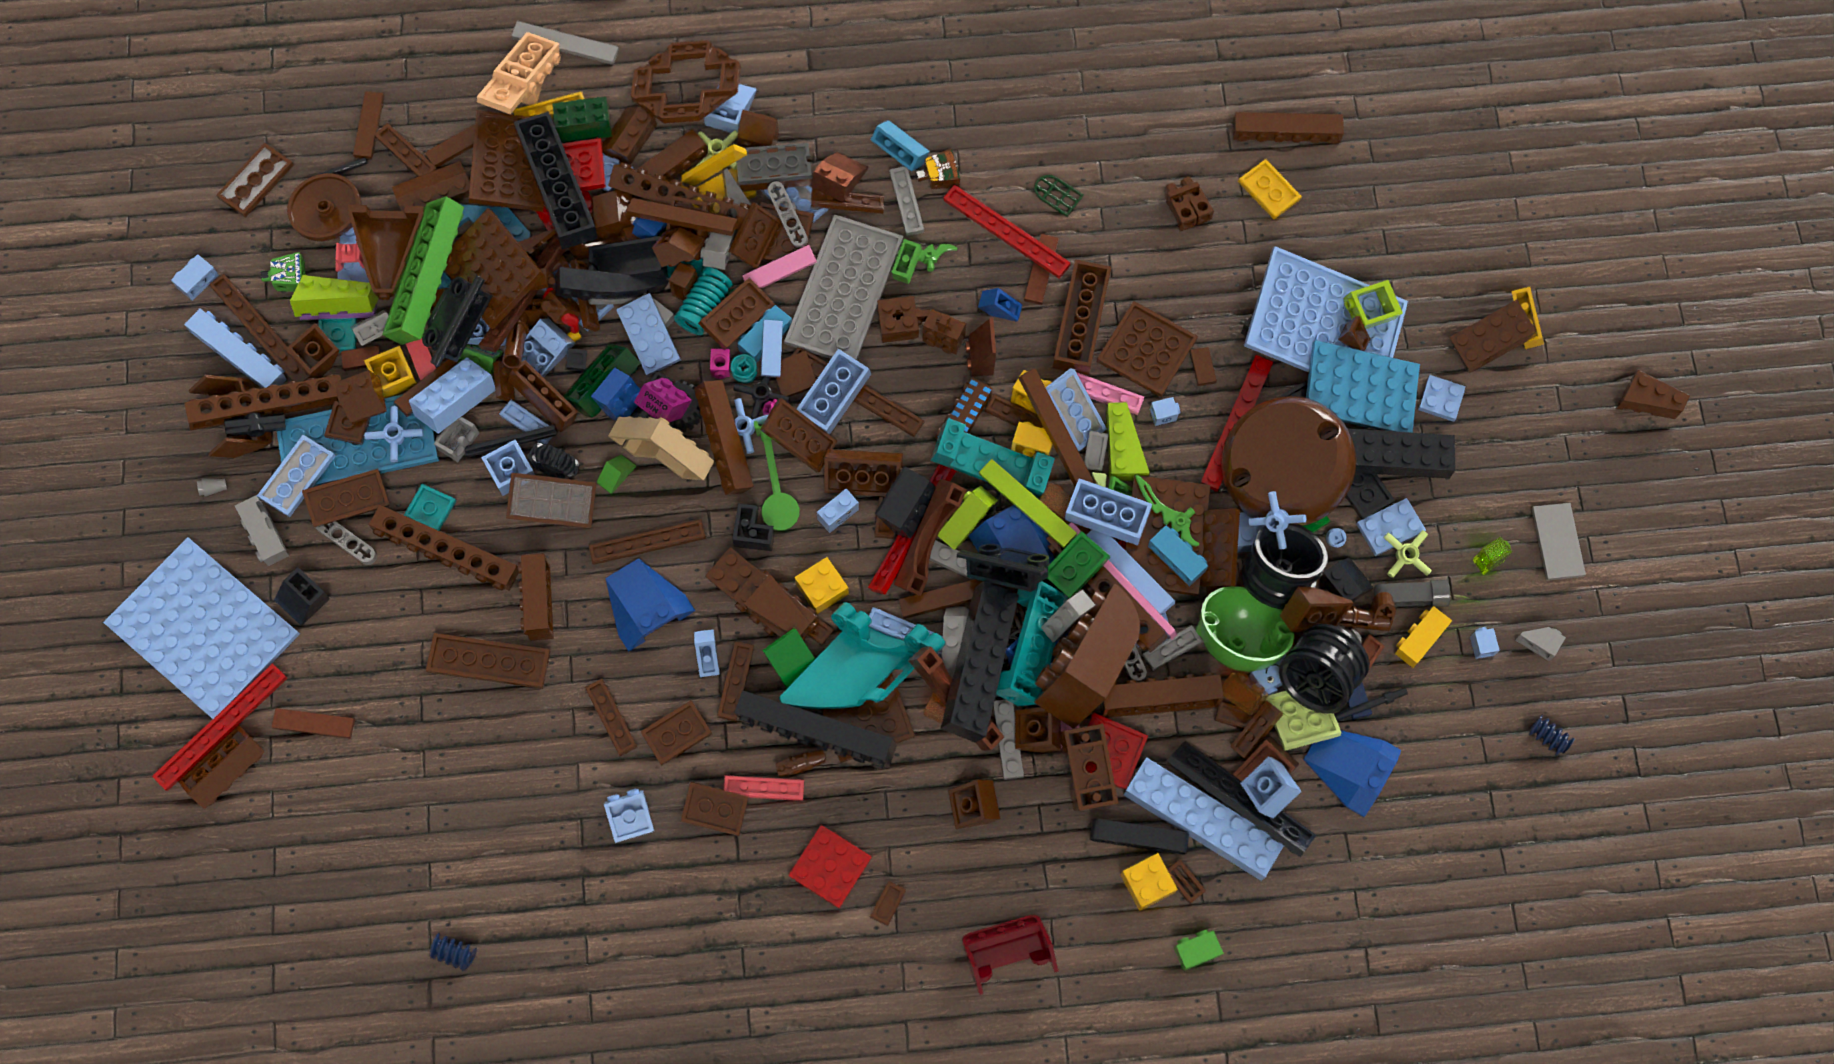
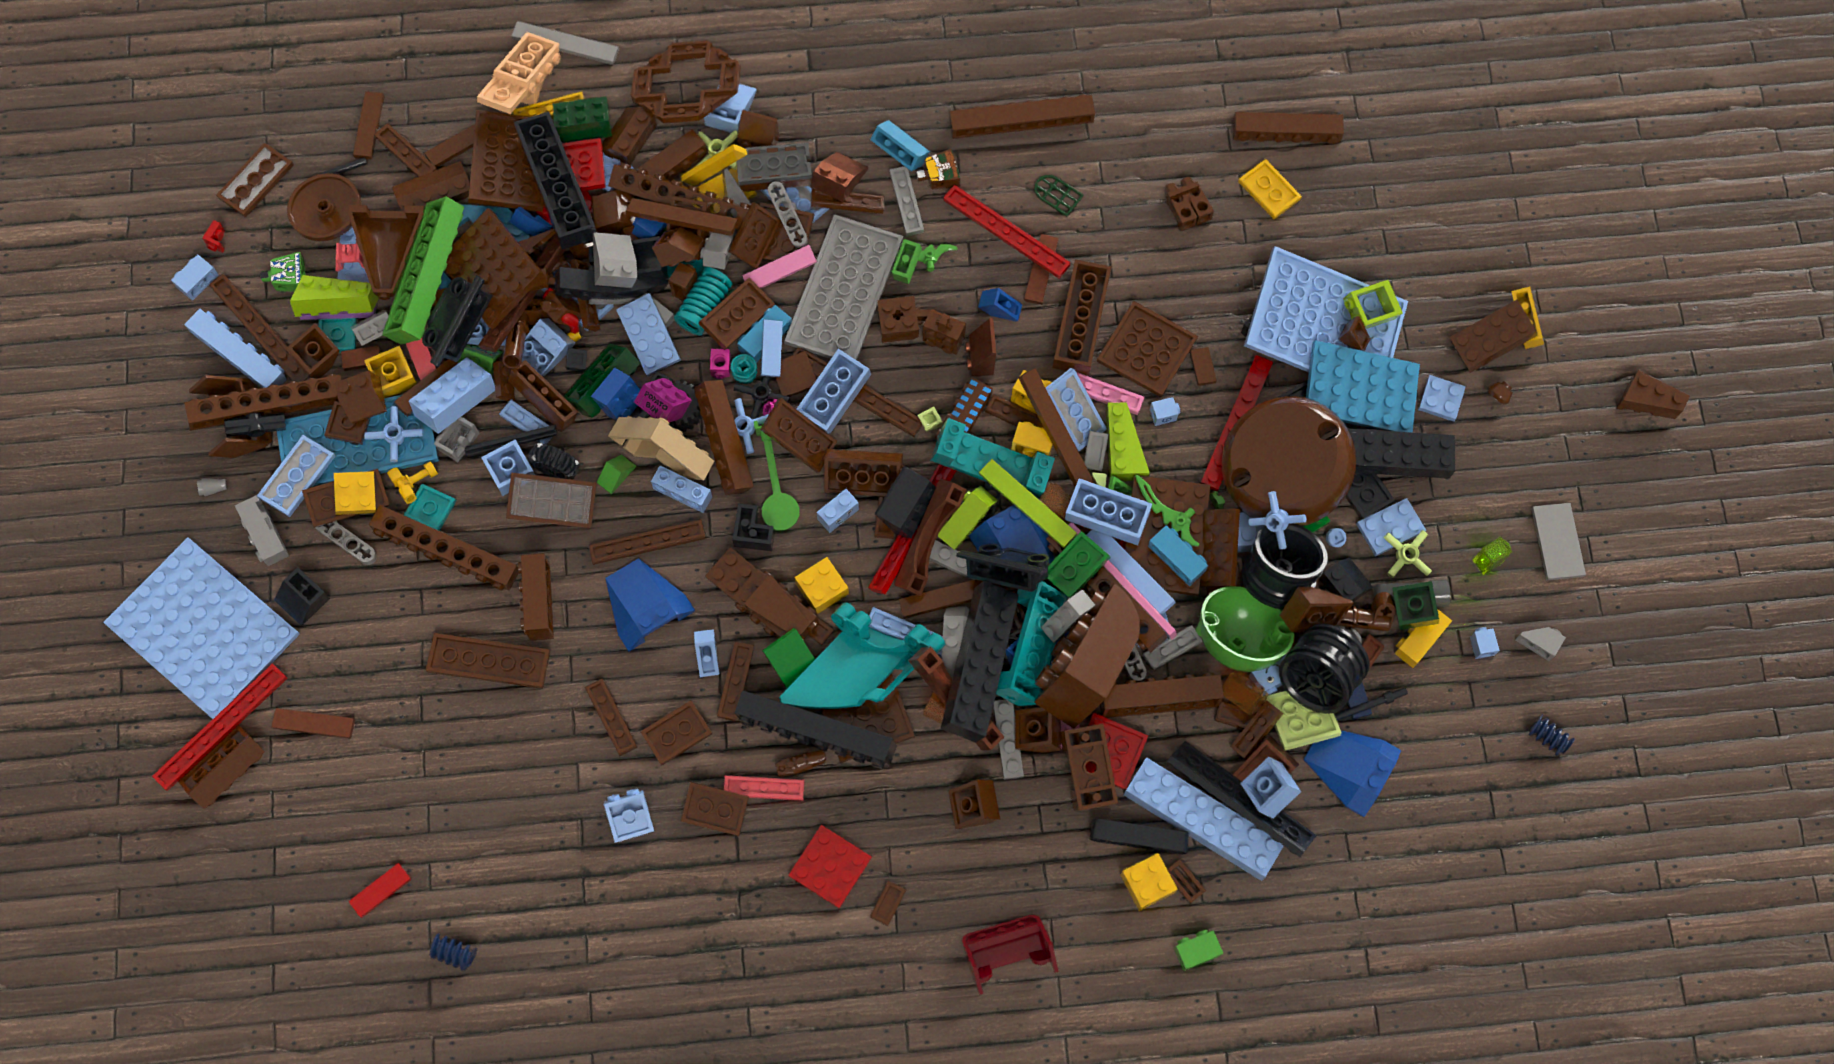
(213, 235): none -> red bracket
(354, 493): none -> yellow brick
(379, 890): none -> red tile
(406, 483): none -> yellow bar
(529, 224): none -> blue slope
(614, 260): none -> light grey slope
(681, 489): none -> light blue brick
(930, 419): none -> yellowish green slope
(1022, 116): none -> reddish brown brick
(1218, 501): none -> bright green tile
(1415, 605): none -> dark green brick
(1500, 392): none -> reddish brown cone

